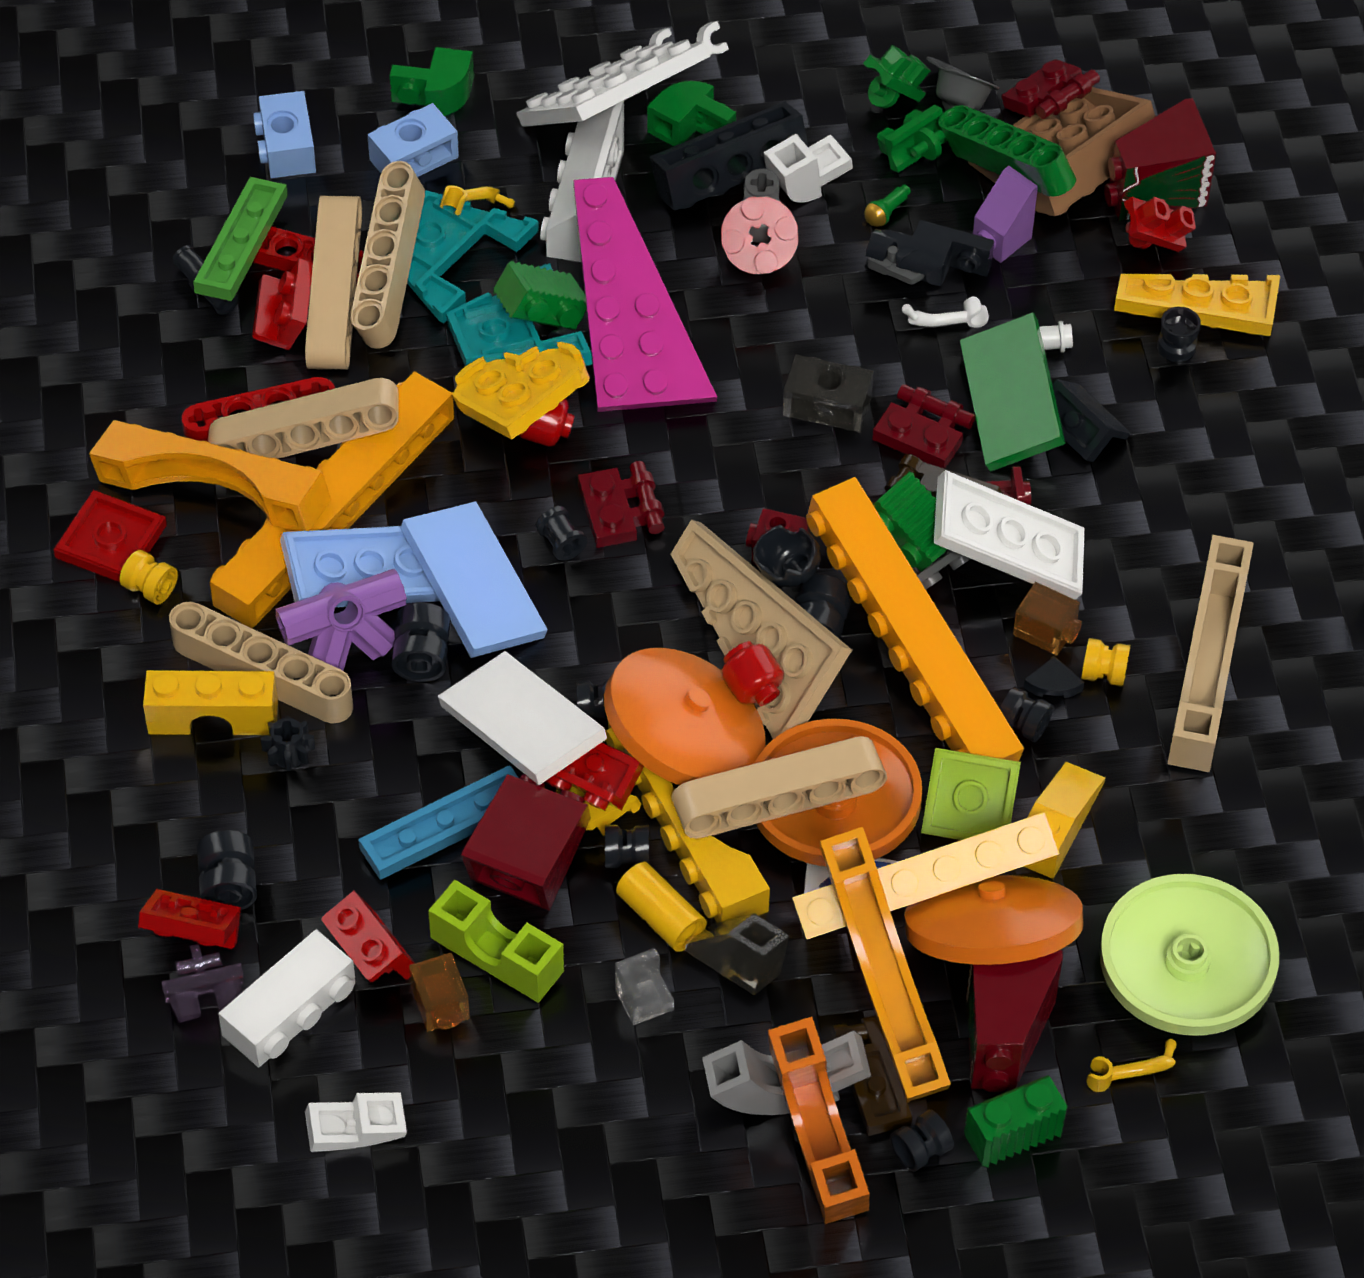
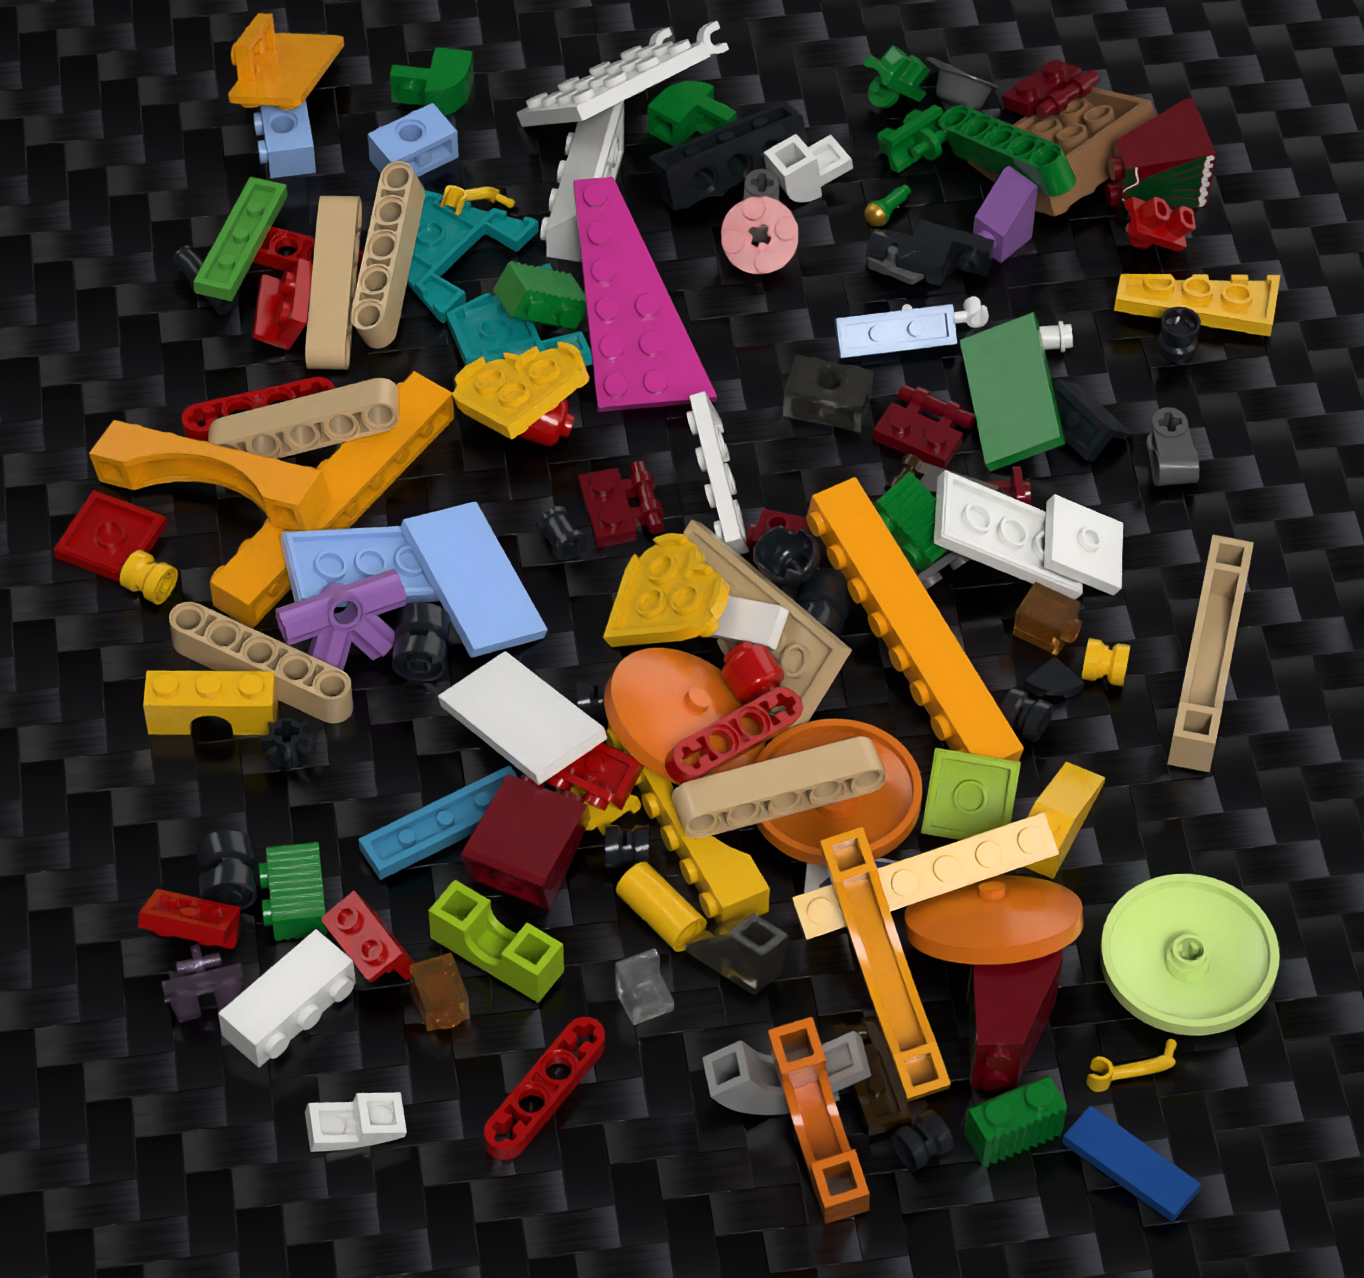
(279, 66): none -> light orange bracket
(295, 890): none -> green brick
(541, 1085): none -> red beam
(667, 596): none -> yellow plate
(711, 457): none -> white wing
(733, 733): none -> red beam
(752, 621): none -> white tile
(895, 331): none -> tile
(1083, 545): none -> white plate
(1131, 1163): none -> blue tile
(1171, 449): none -> dark grey piece

